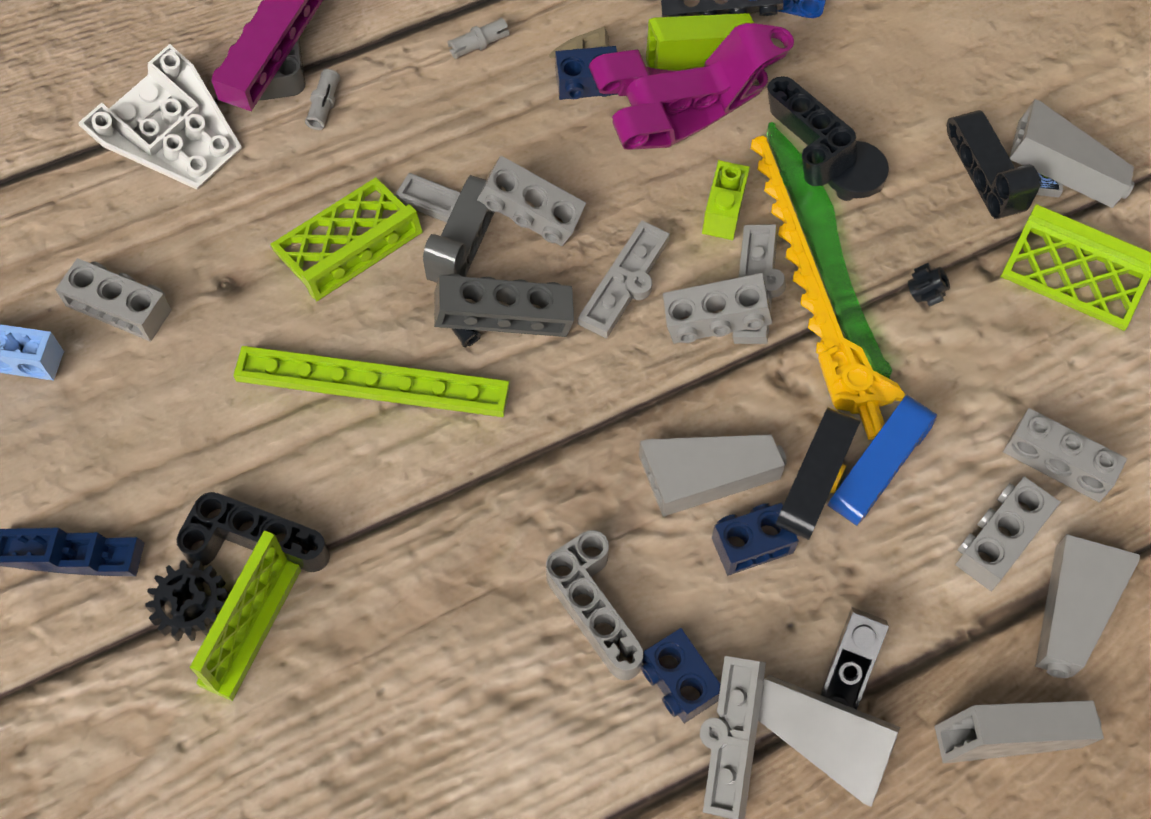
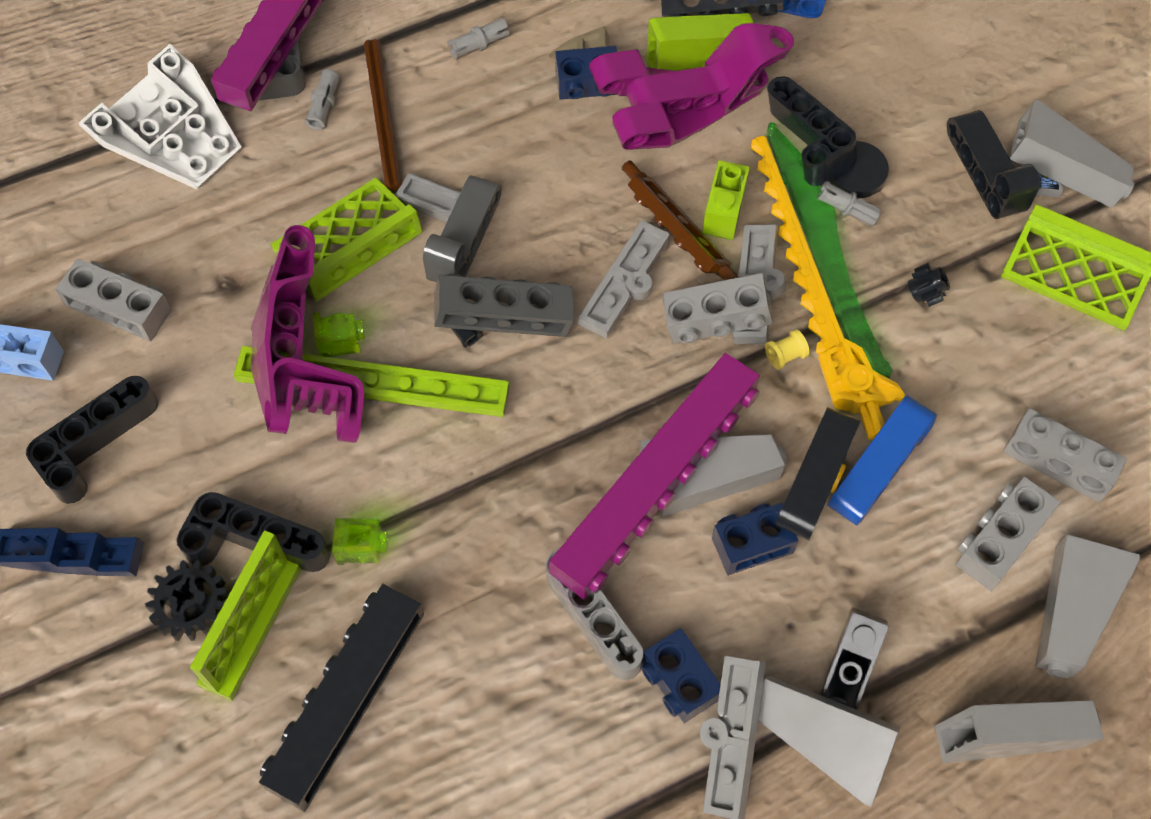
(97, 433): none -> black beam
(290, 380): none -> magenta piece
(338, 334): none -> clear neon green brick
(341, 698): none -> black brick
(351, 532): none -> clear neon green brick
(383, 115): none -> reddish brown axle
(546, 197): light grey brick -> none
(653, 477): none -> magenta brick
(671, 217): none -> reddish brown plate
(787, 349): none -> light yellow bush
(848, 204): none -> light grey axle

